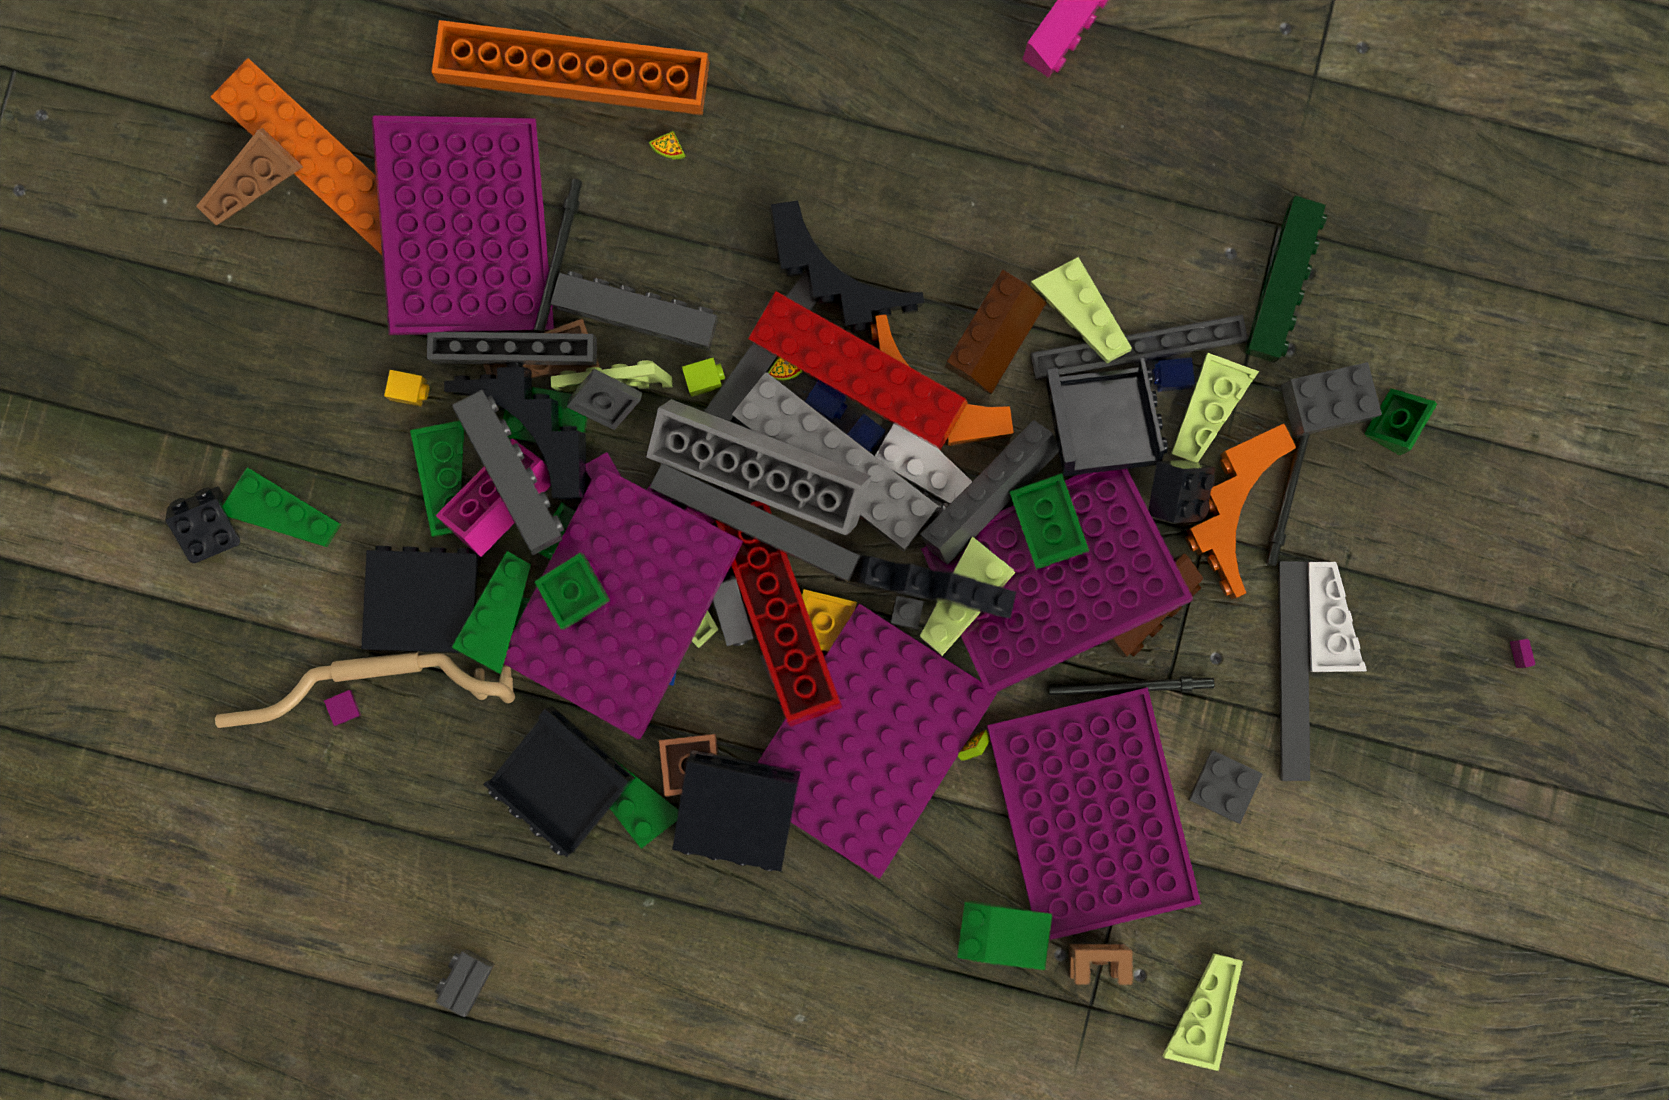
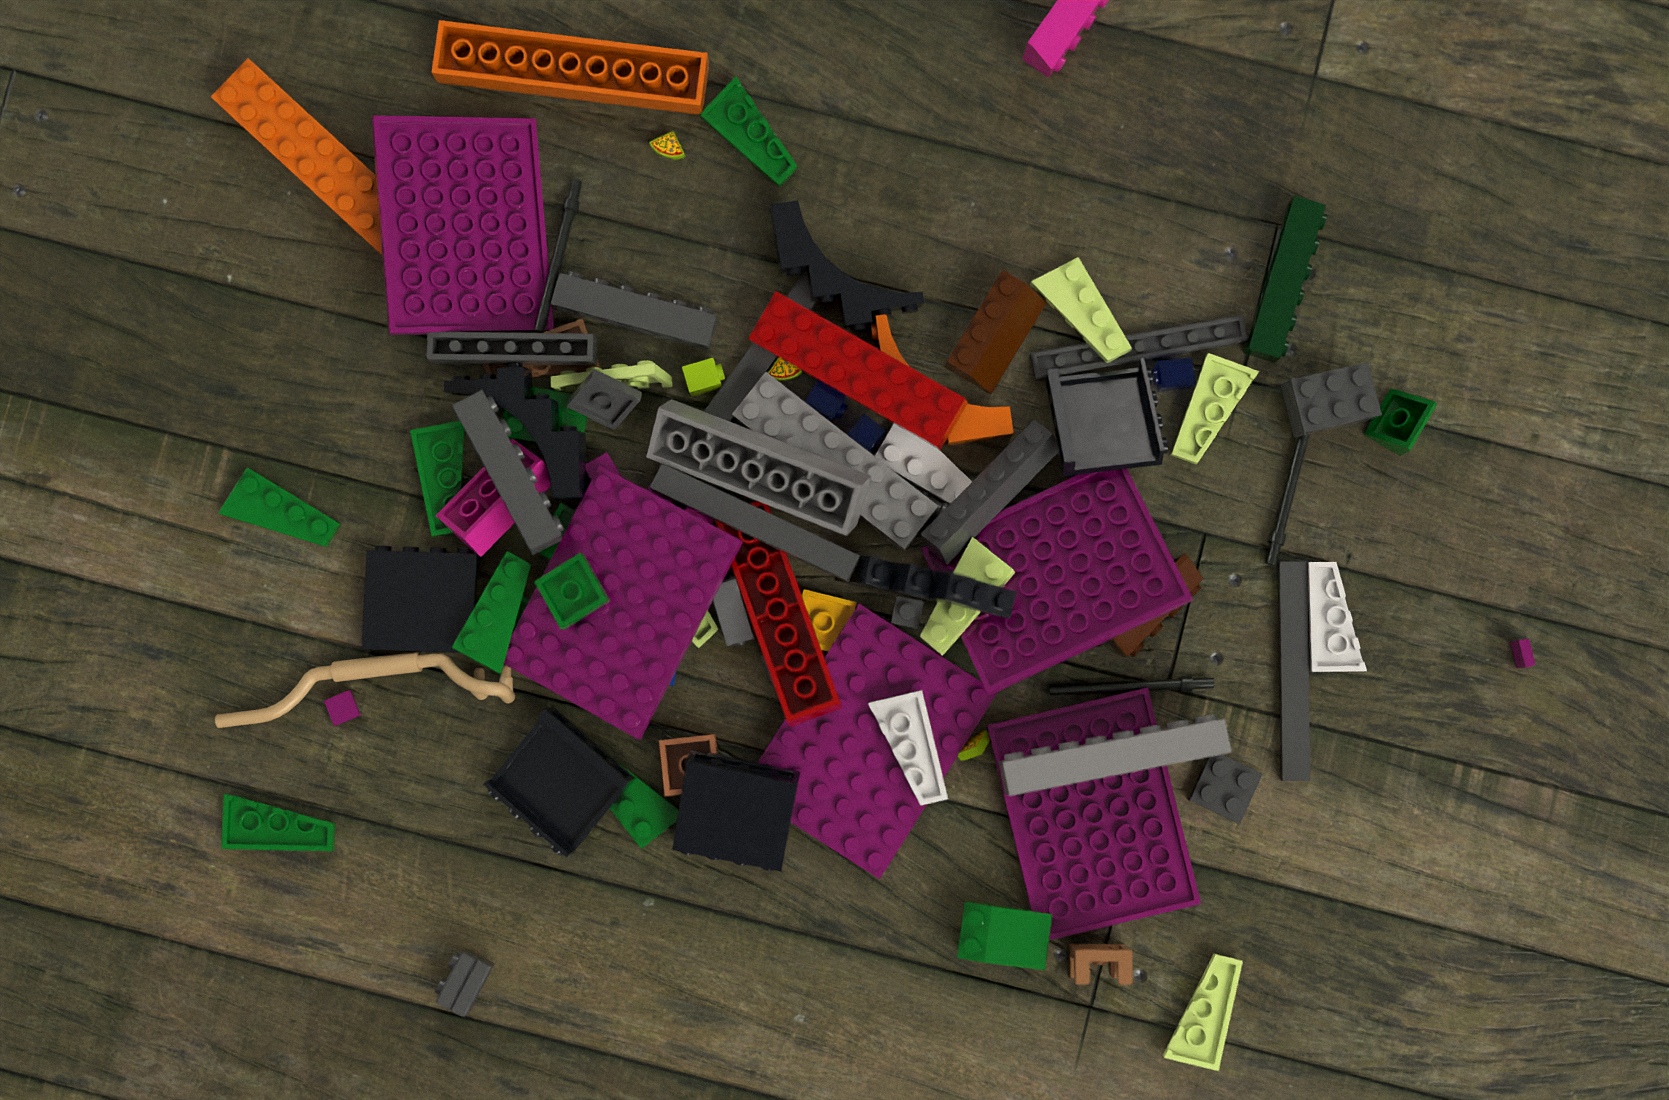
(201, 525): black bracket -> none
(250, 175): medium nougat wing -> none
(267, 827): none -> green wing
(406, 388): yellow brick -> none
(744, 127): none -> green wing
(910, 735): none -> white wing
(1049, 521): green plate -> none
(1114, 756): none -> light grey brick
(1181, 491): black brick -> none
(1218, 534): orange arch -> none

